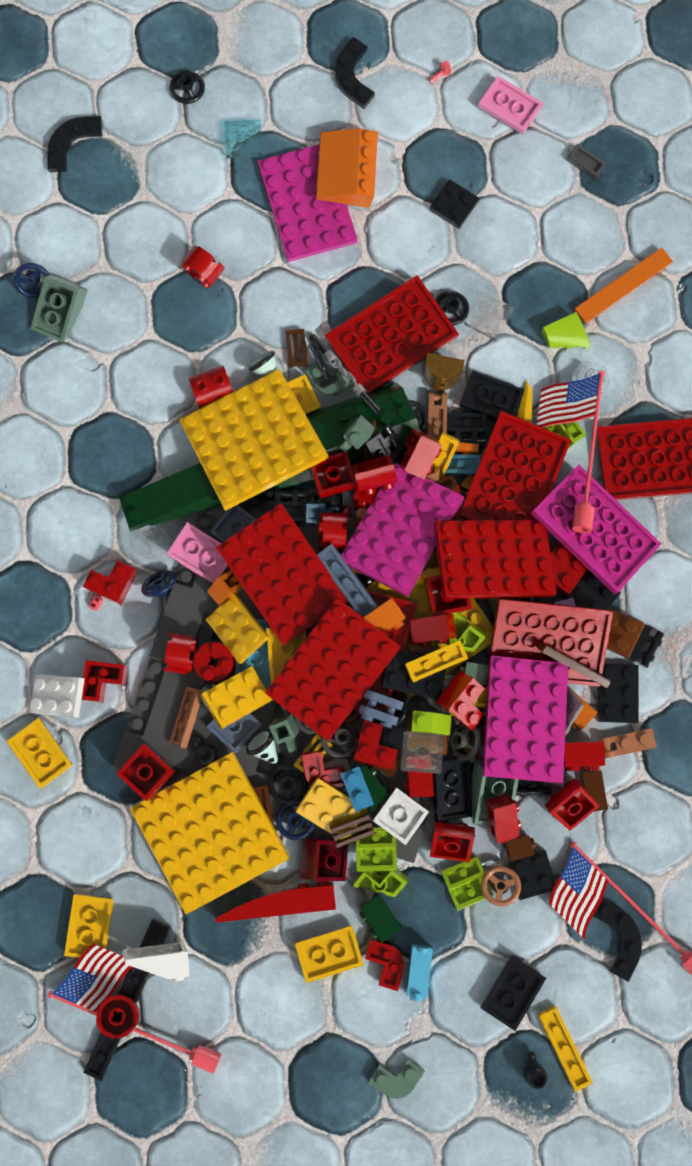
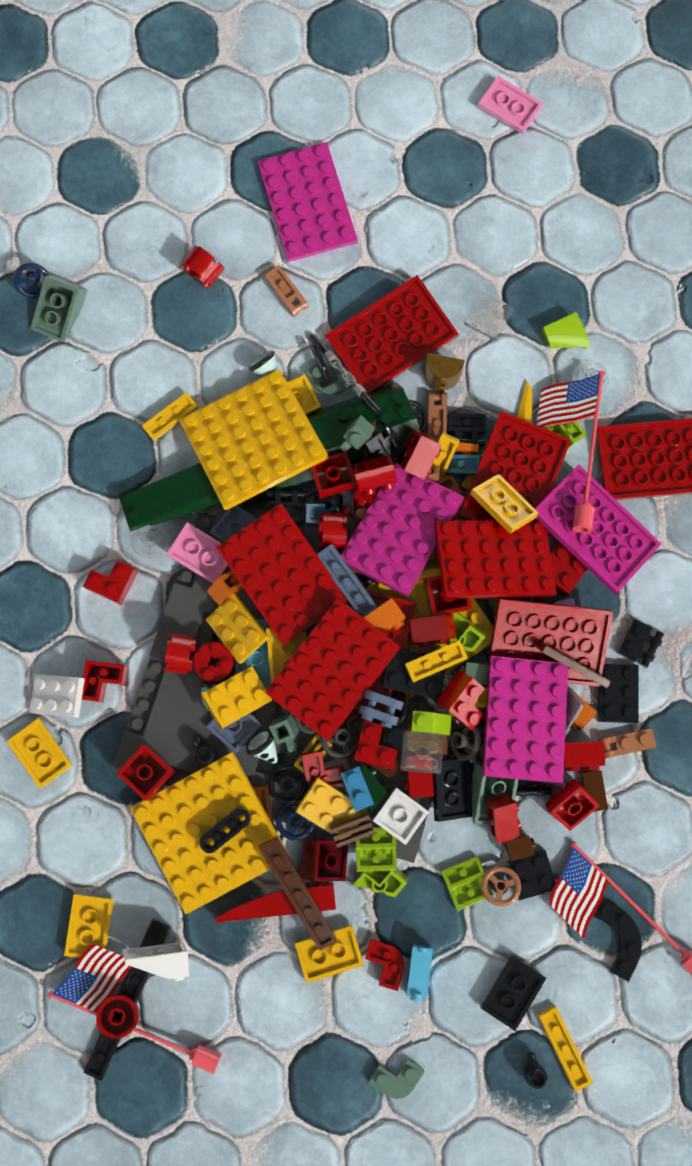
(66, 135): black plate -> none
(95, 602): coral rock -> none
(159, 587): dark blue piece -> none
(169, 416): none -> yellow plate
(186, 717): nougat plate -> none
(187, 78): black piece -> none
(210, 386): red brick -> none
(219, 835): none -> black plate
(243, 138): clear light blue plate -> none
(286, 290): none -> nougat plate
(298, 893): none -> reddish brown plate
(299, 363): reddish brown tile -> none
(346, 79): black plate -> none
(347, 167): orange slope -> none
(380, 918): dark green brick -> none
(445, 70): coral hand -> none
(452, 841): red brick -> none
(454, 204): black plate -> none
(454, 302): black piece -> none
(490, 396): black plate -> none
(504, 503): none -> yellow plate
(586, 162): dark grey tile -> none
(592, 593): black plate -> none
(623, 285): orange tile -> none
(623, 634): dark orange plate -> none

